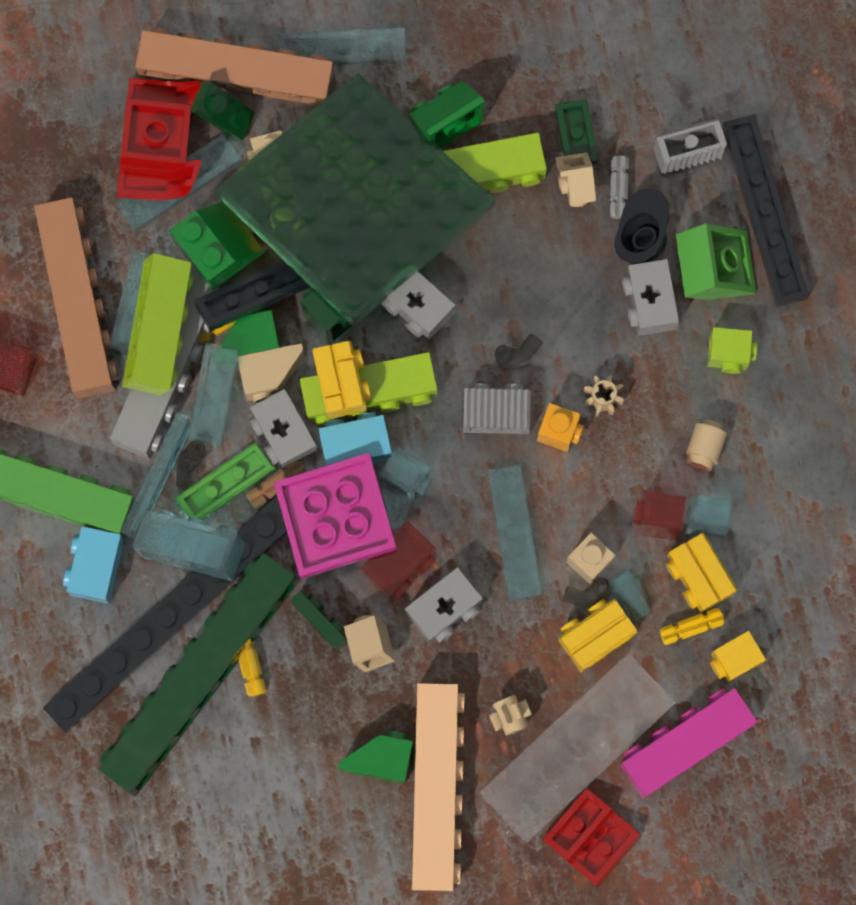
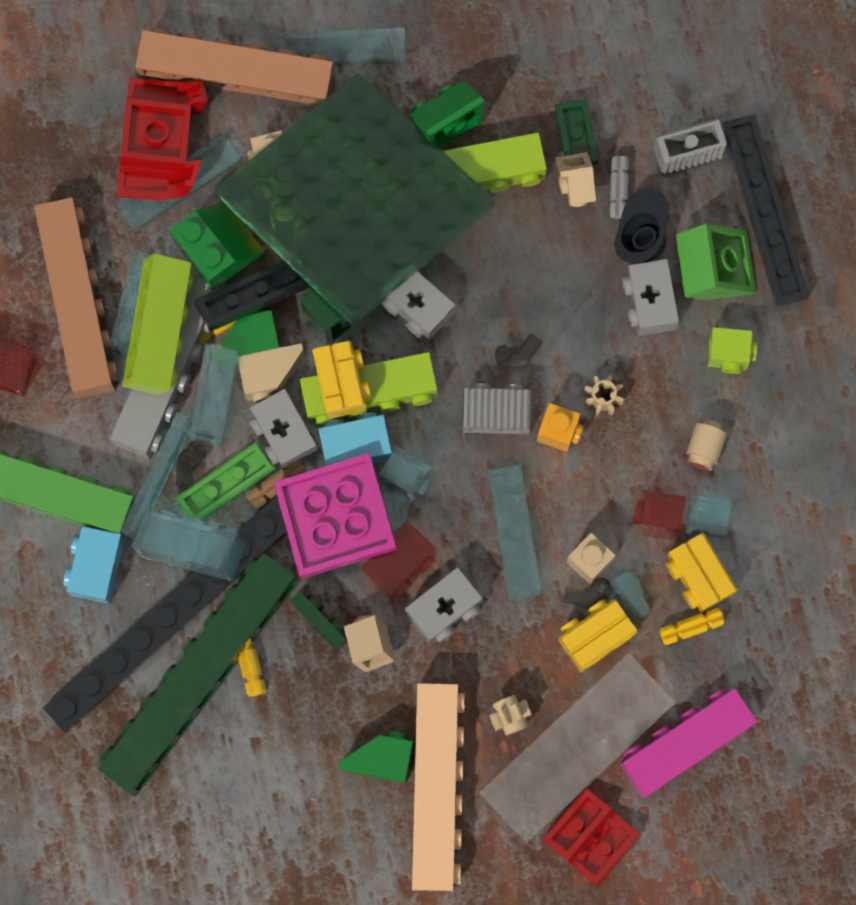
(222, 111): dark green plate -> none
(736, 657): yellow brick -> none

